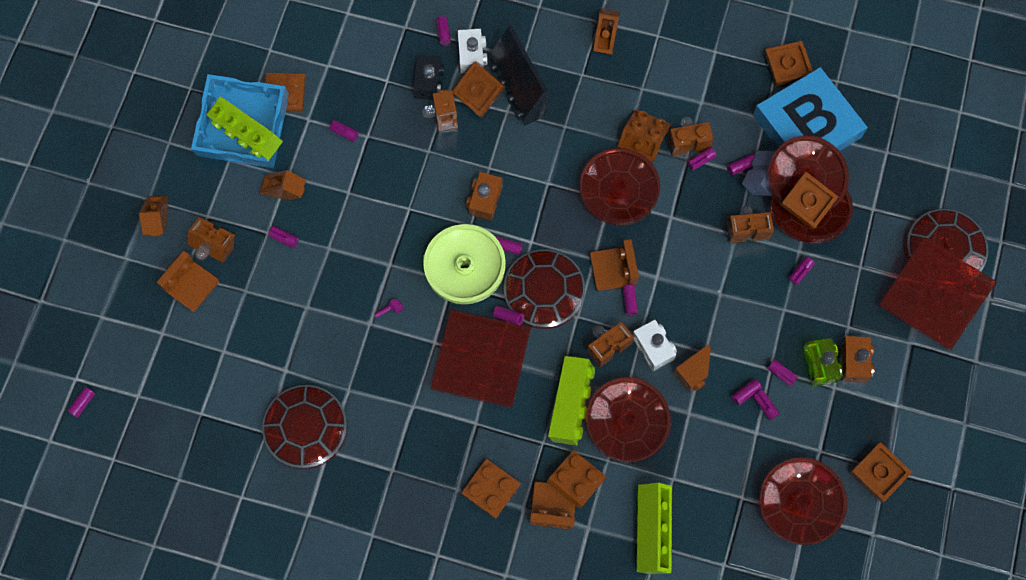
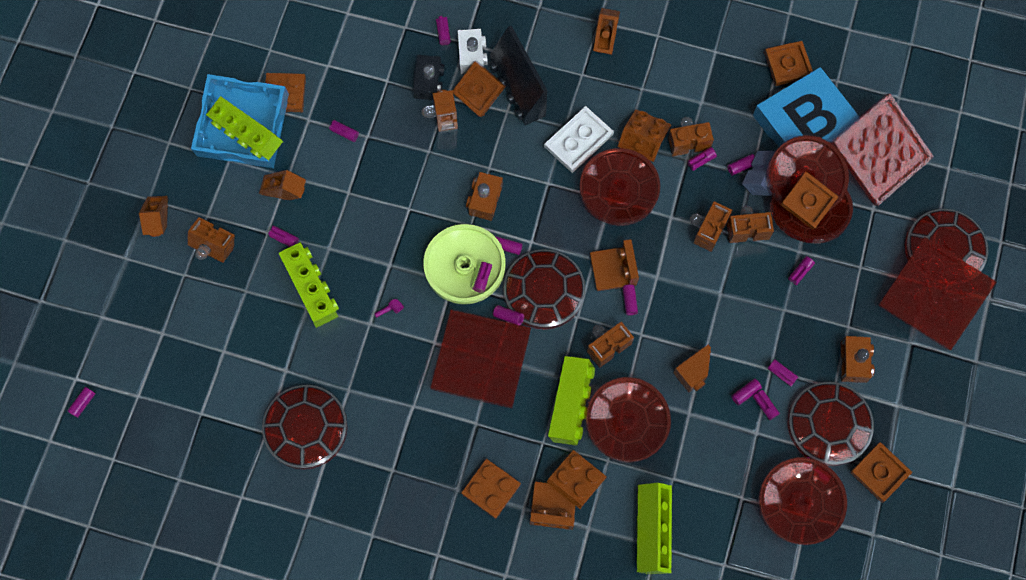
(187, 282): dark orange bracket -> none
(308, 284): none -> lime brick
(482, 277): none -> magenta piece
(578, 139): none -> white plate
(654, 345): white piece -> none
(710, 226): none -> dark orange piece
(822, 362): clear neon green piece -> none
(830, 423): none -> clear red dish
(882, 149): none -> clear red plate

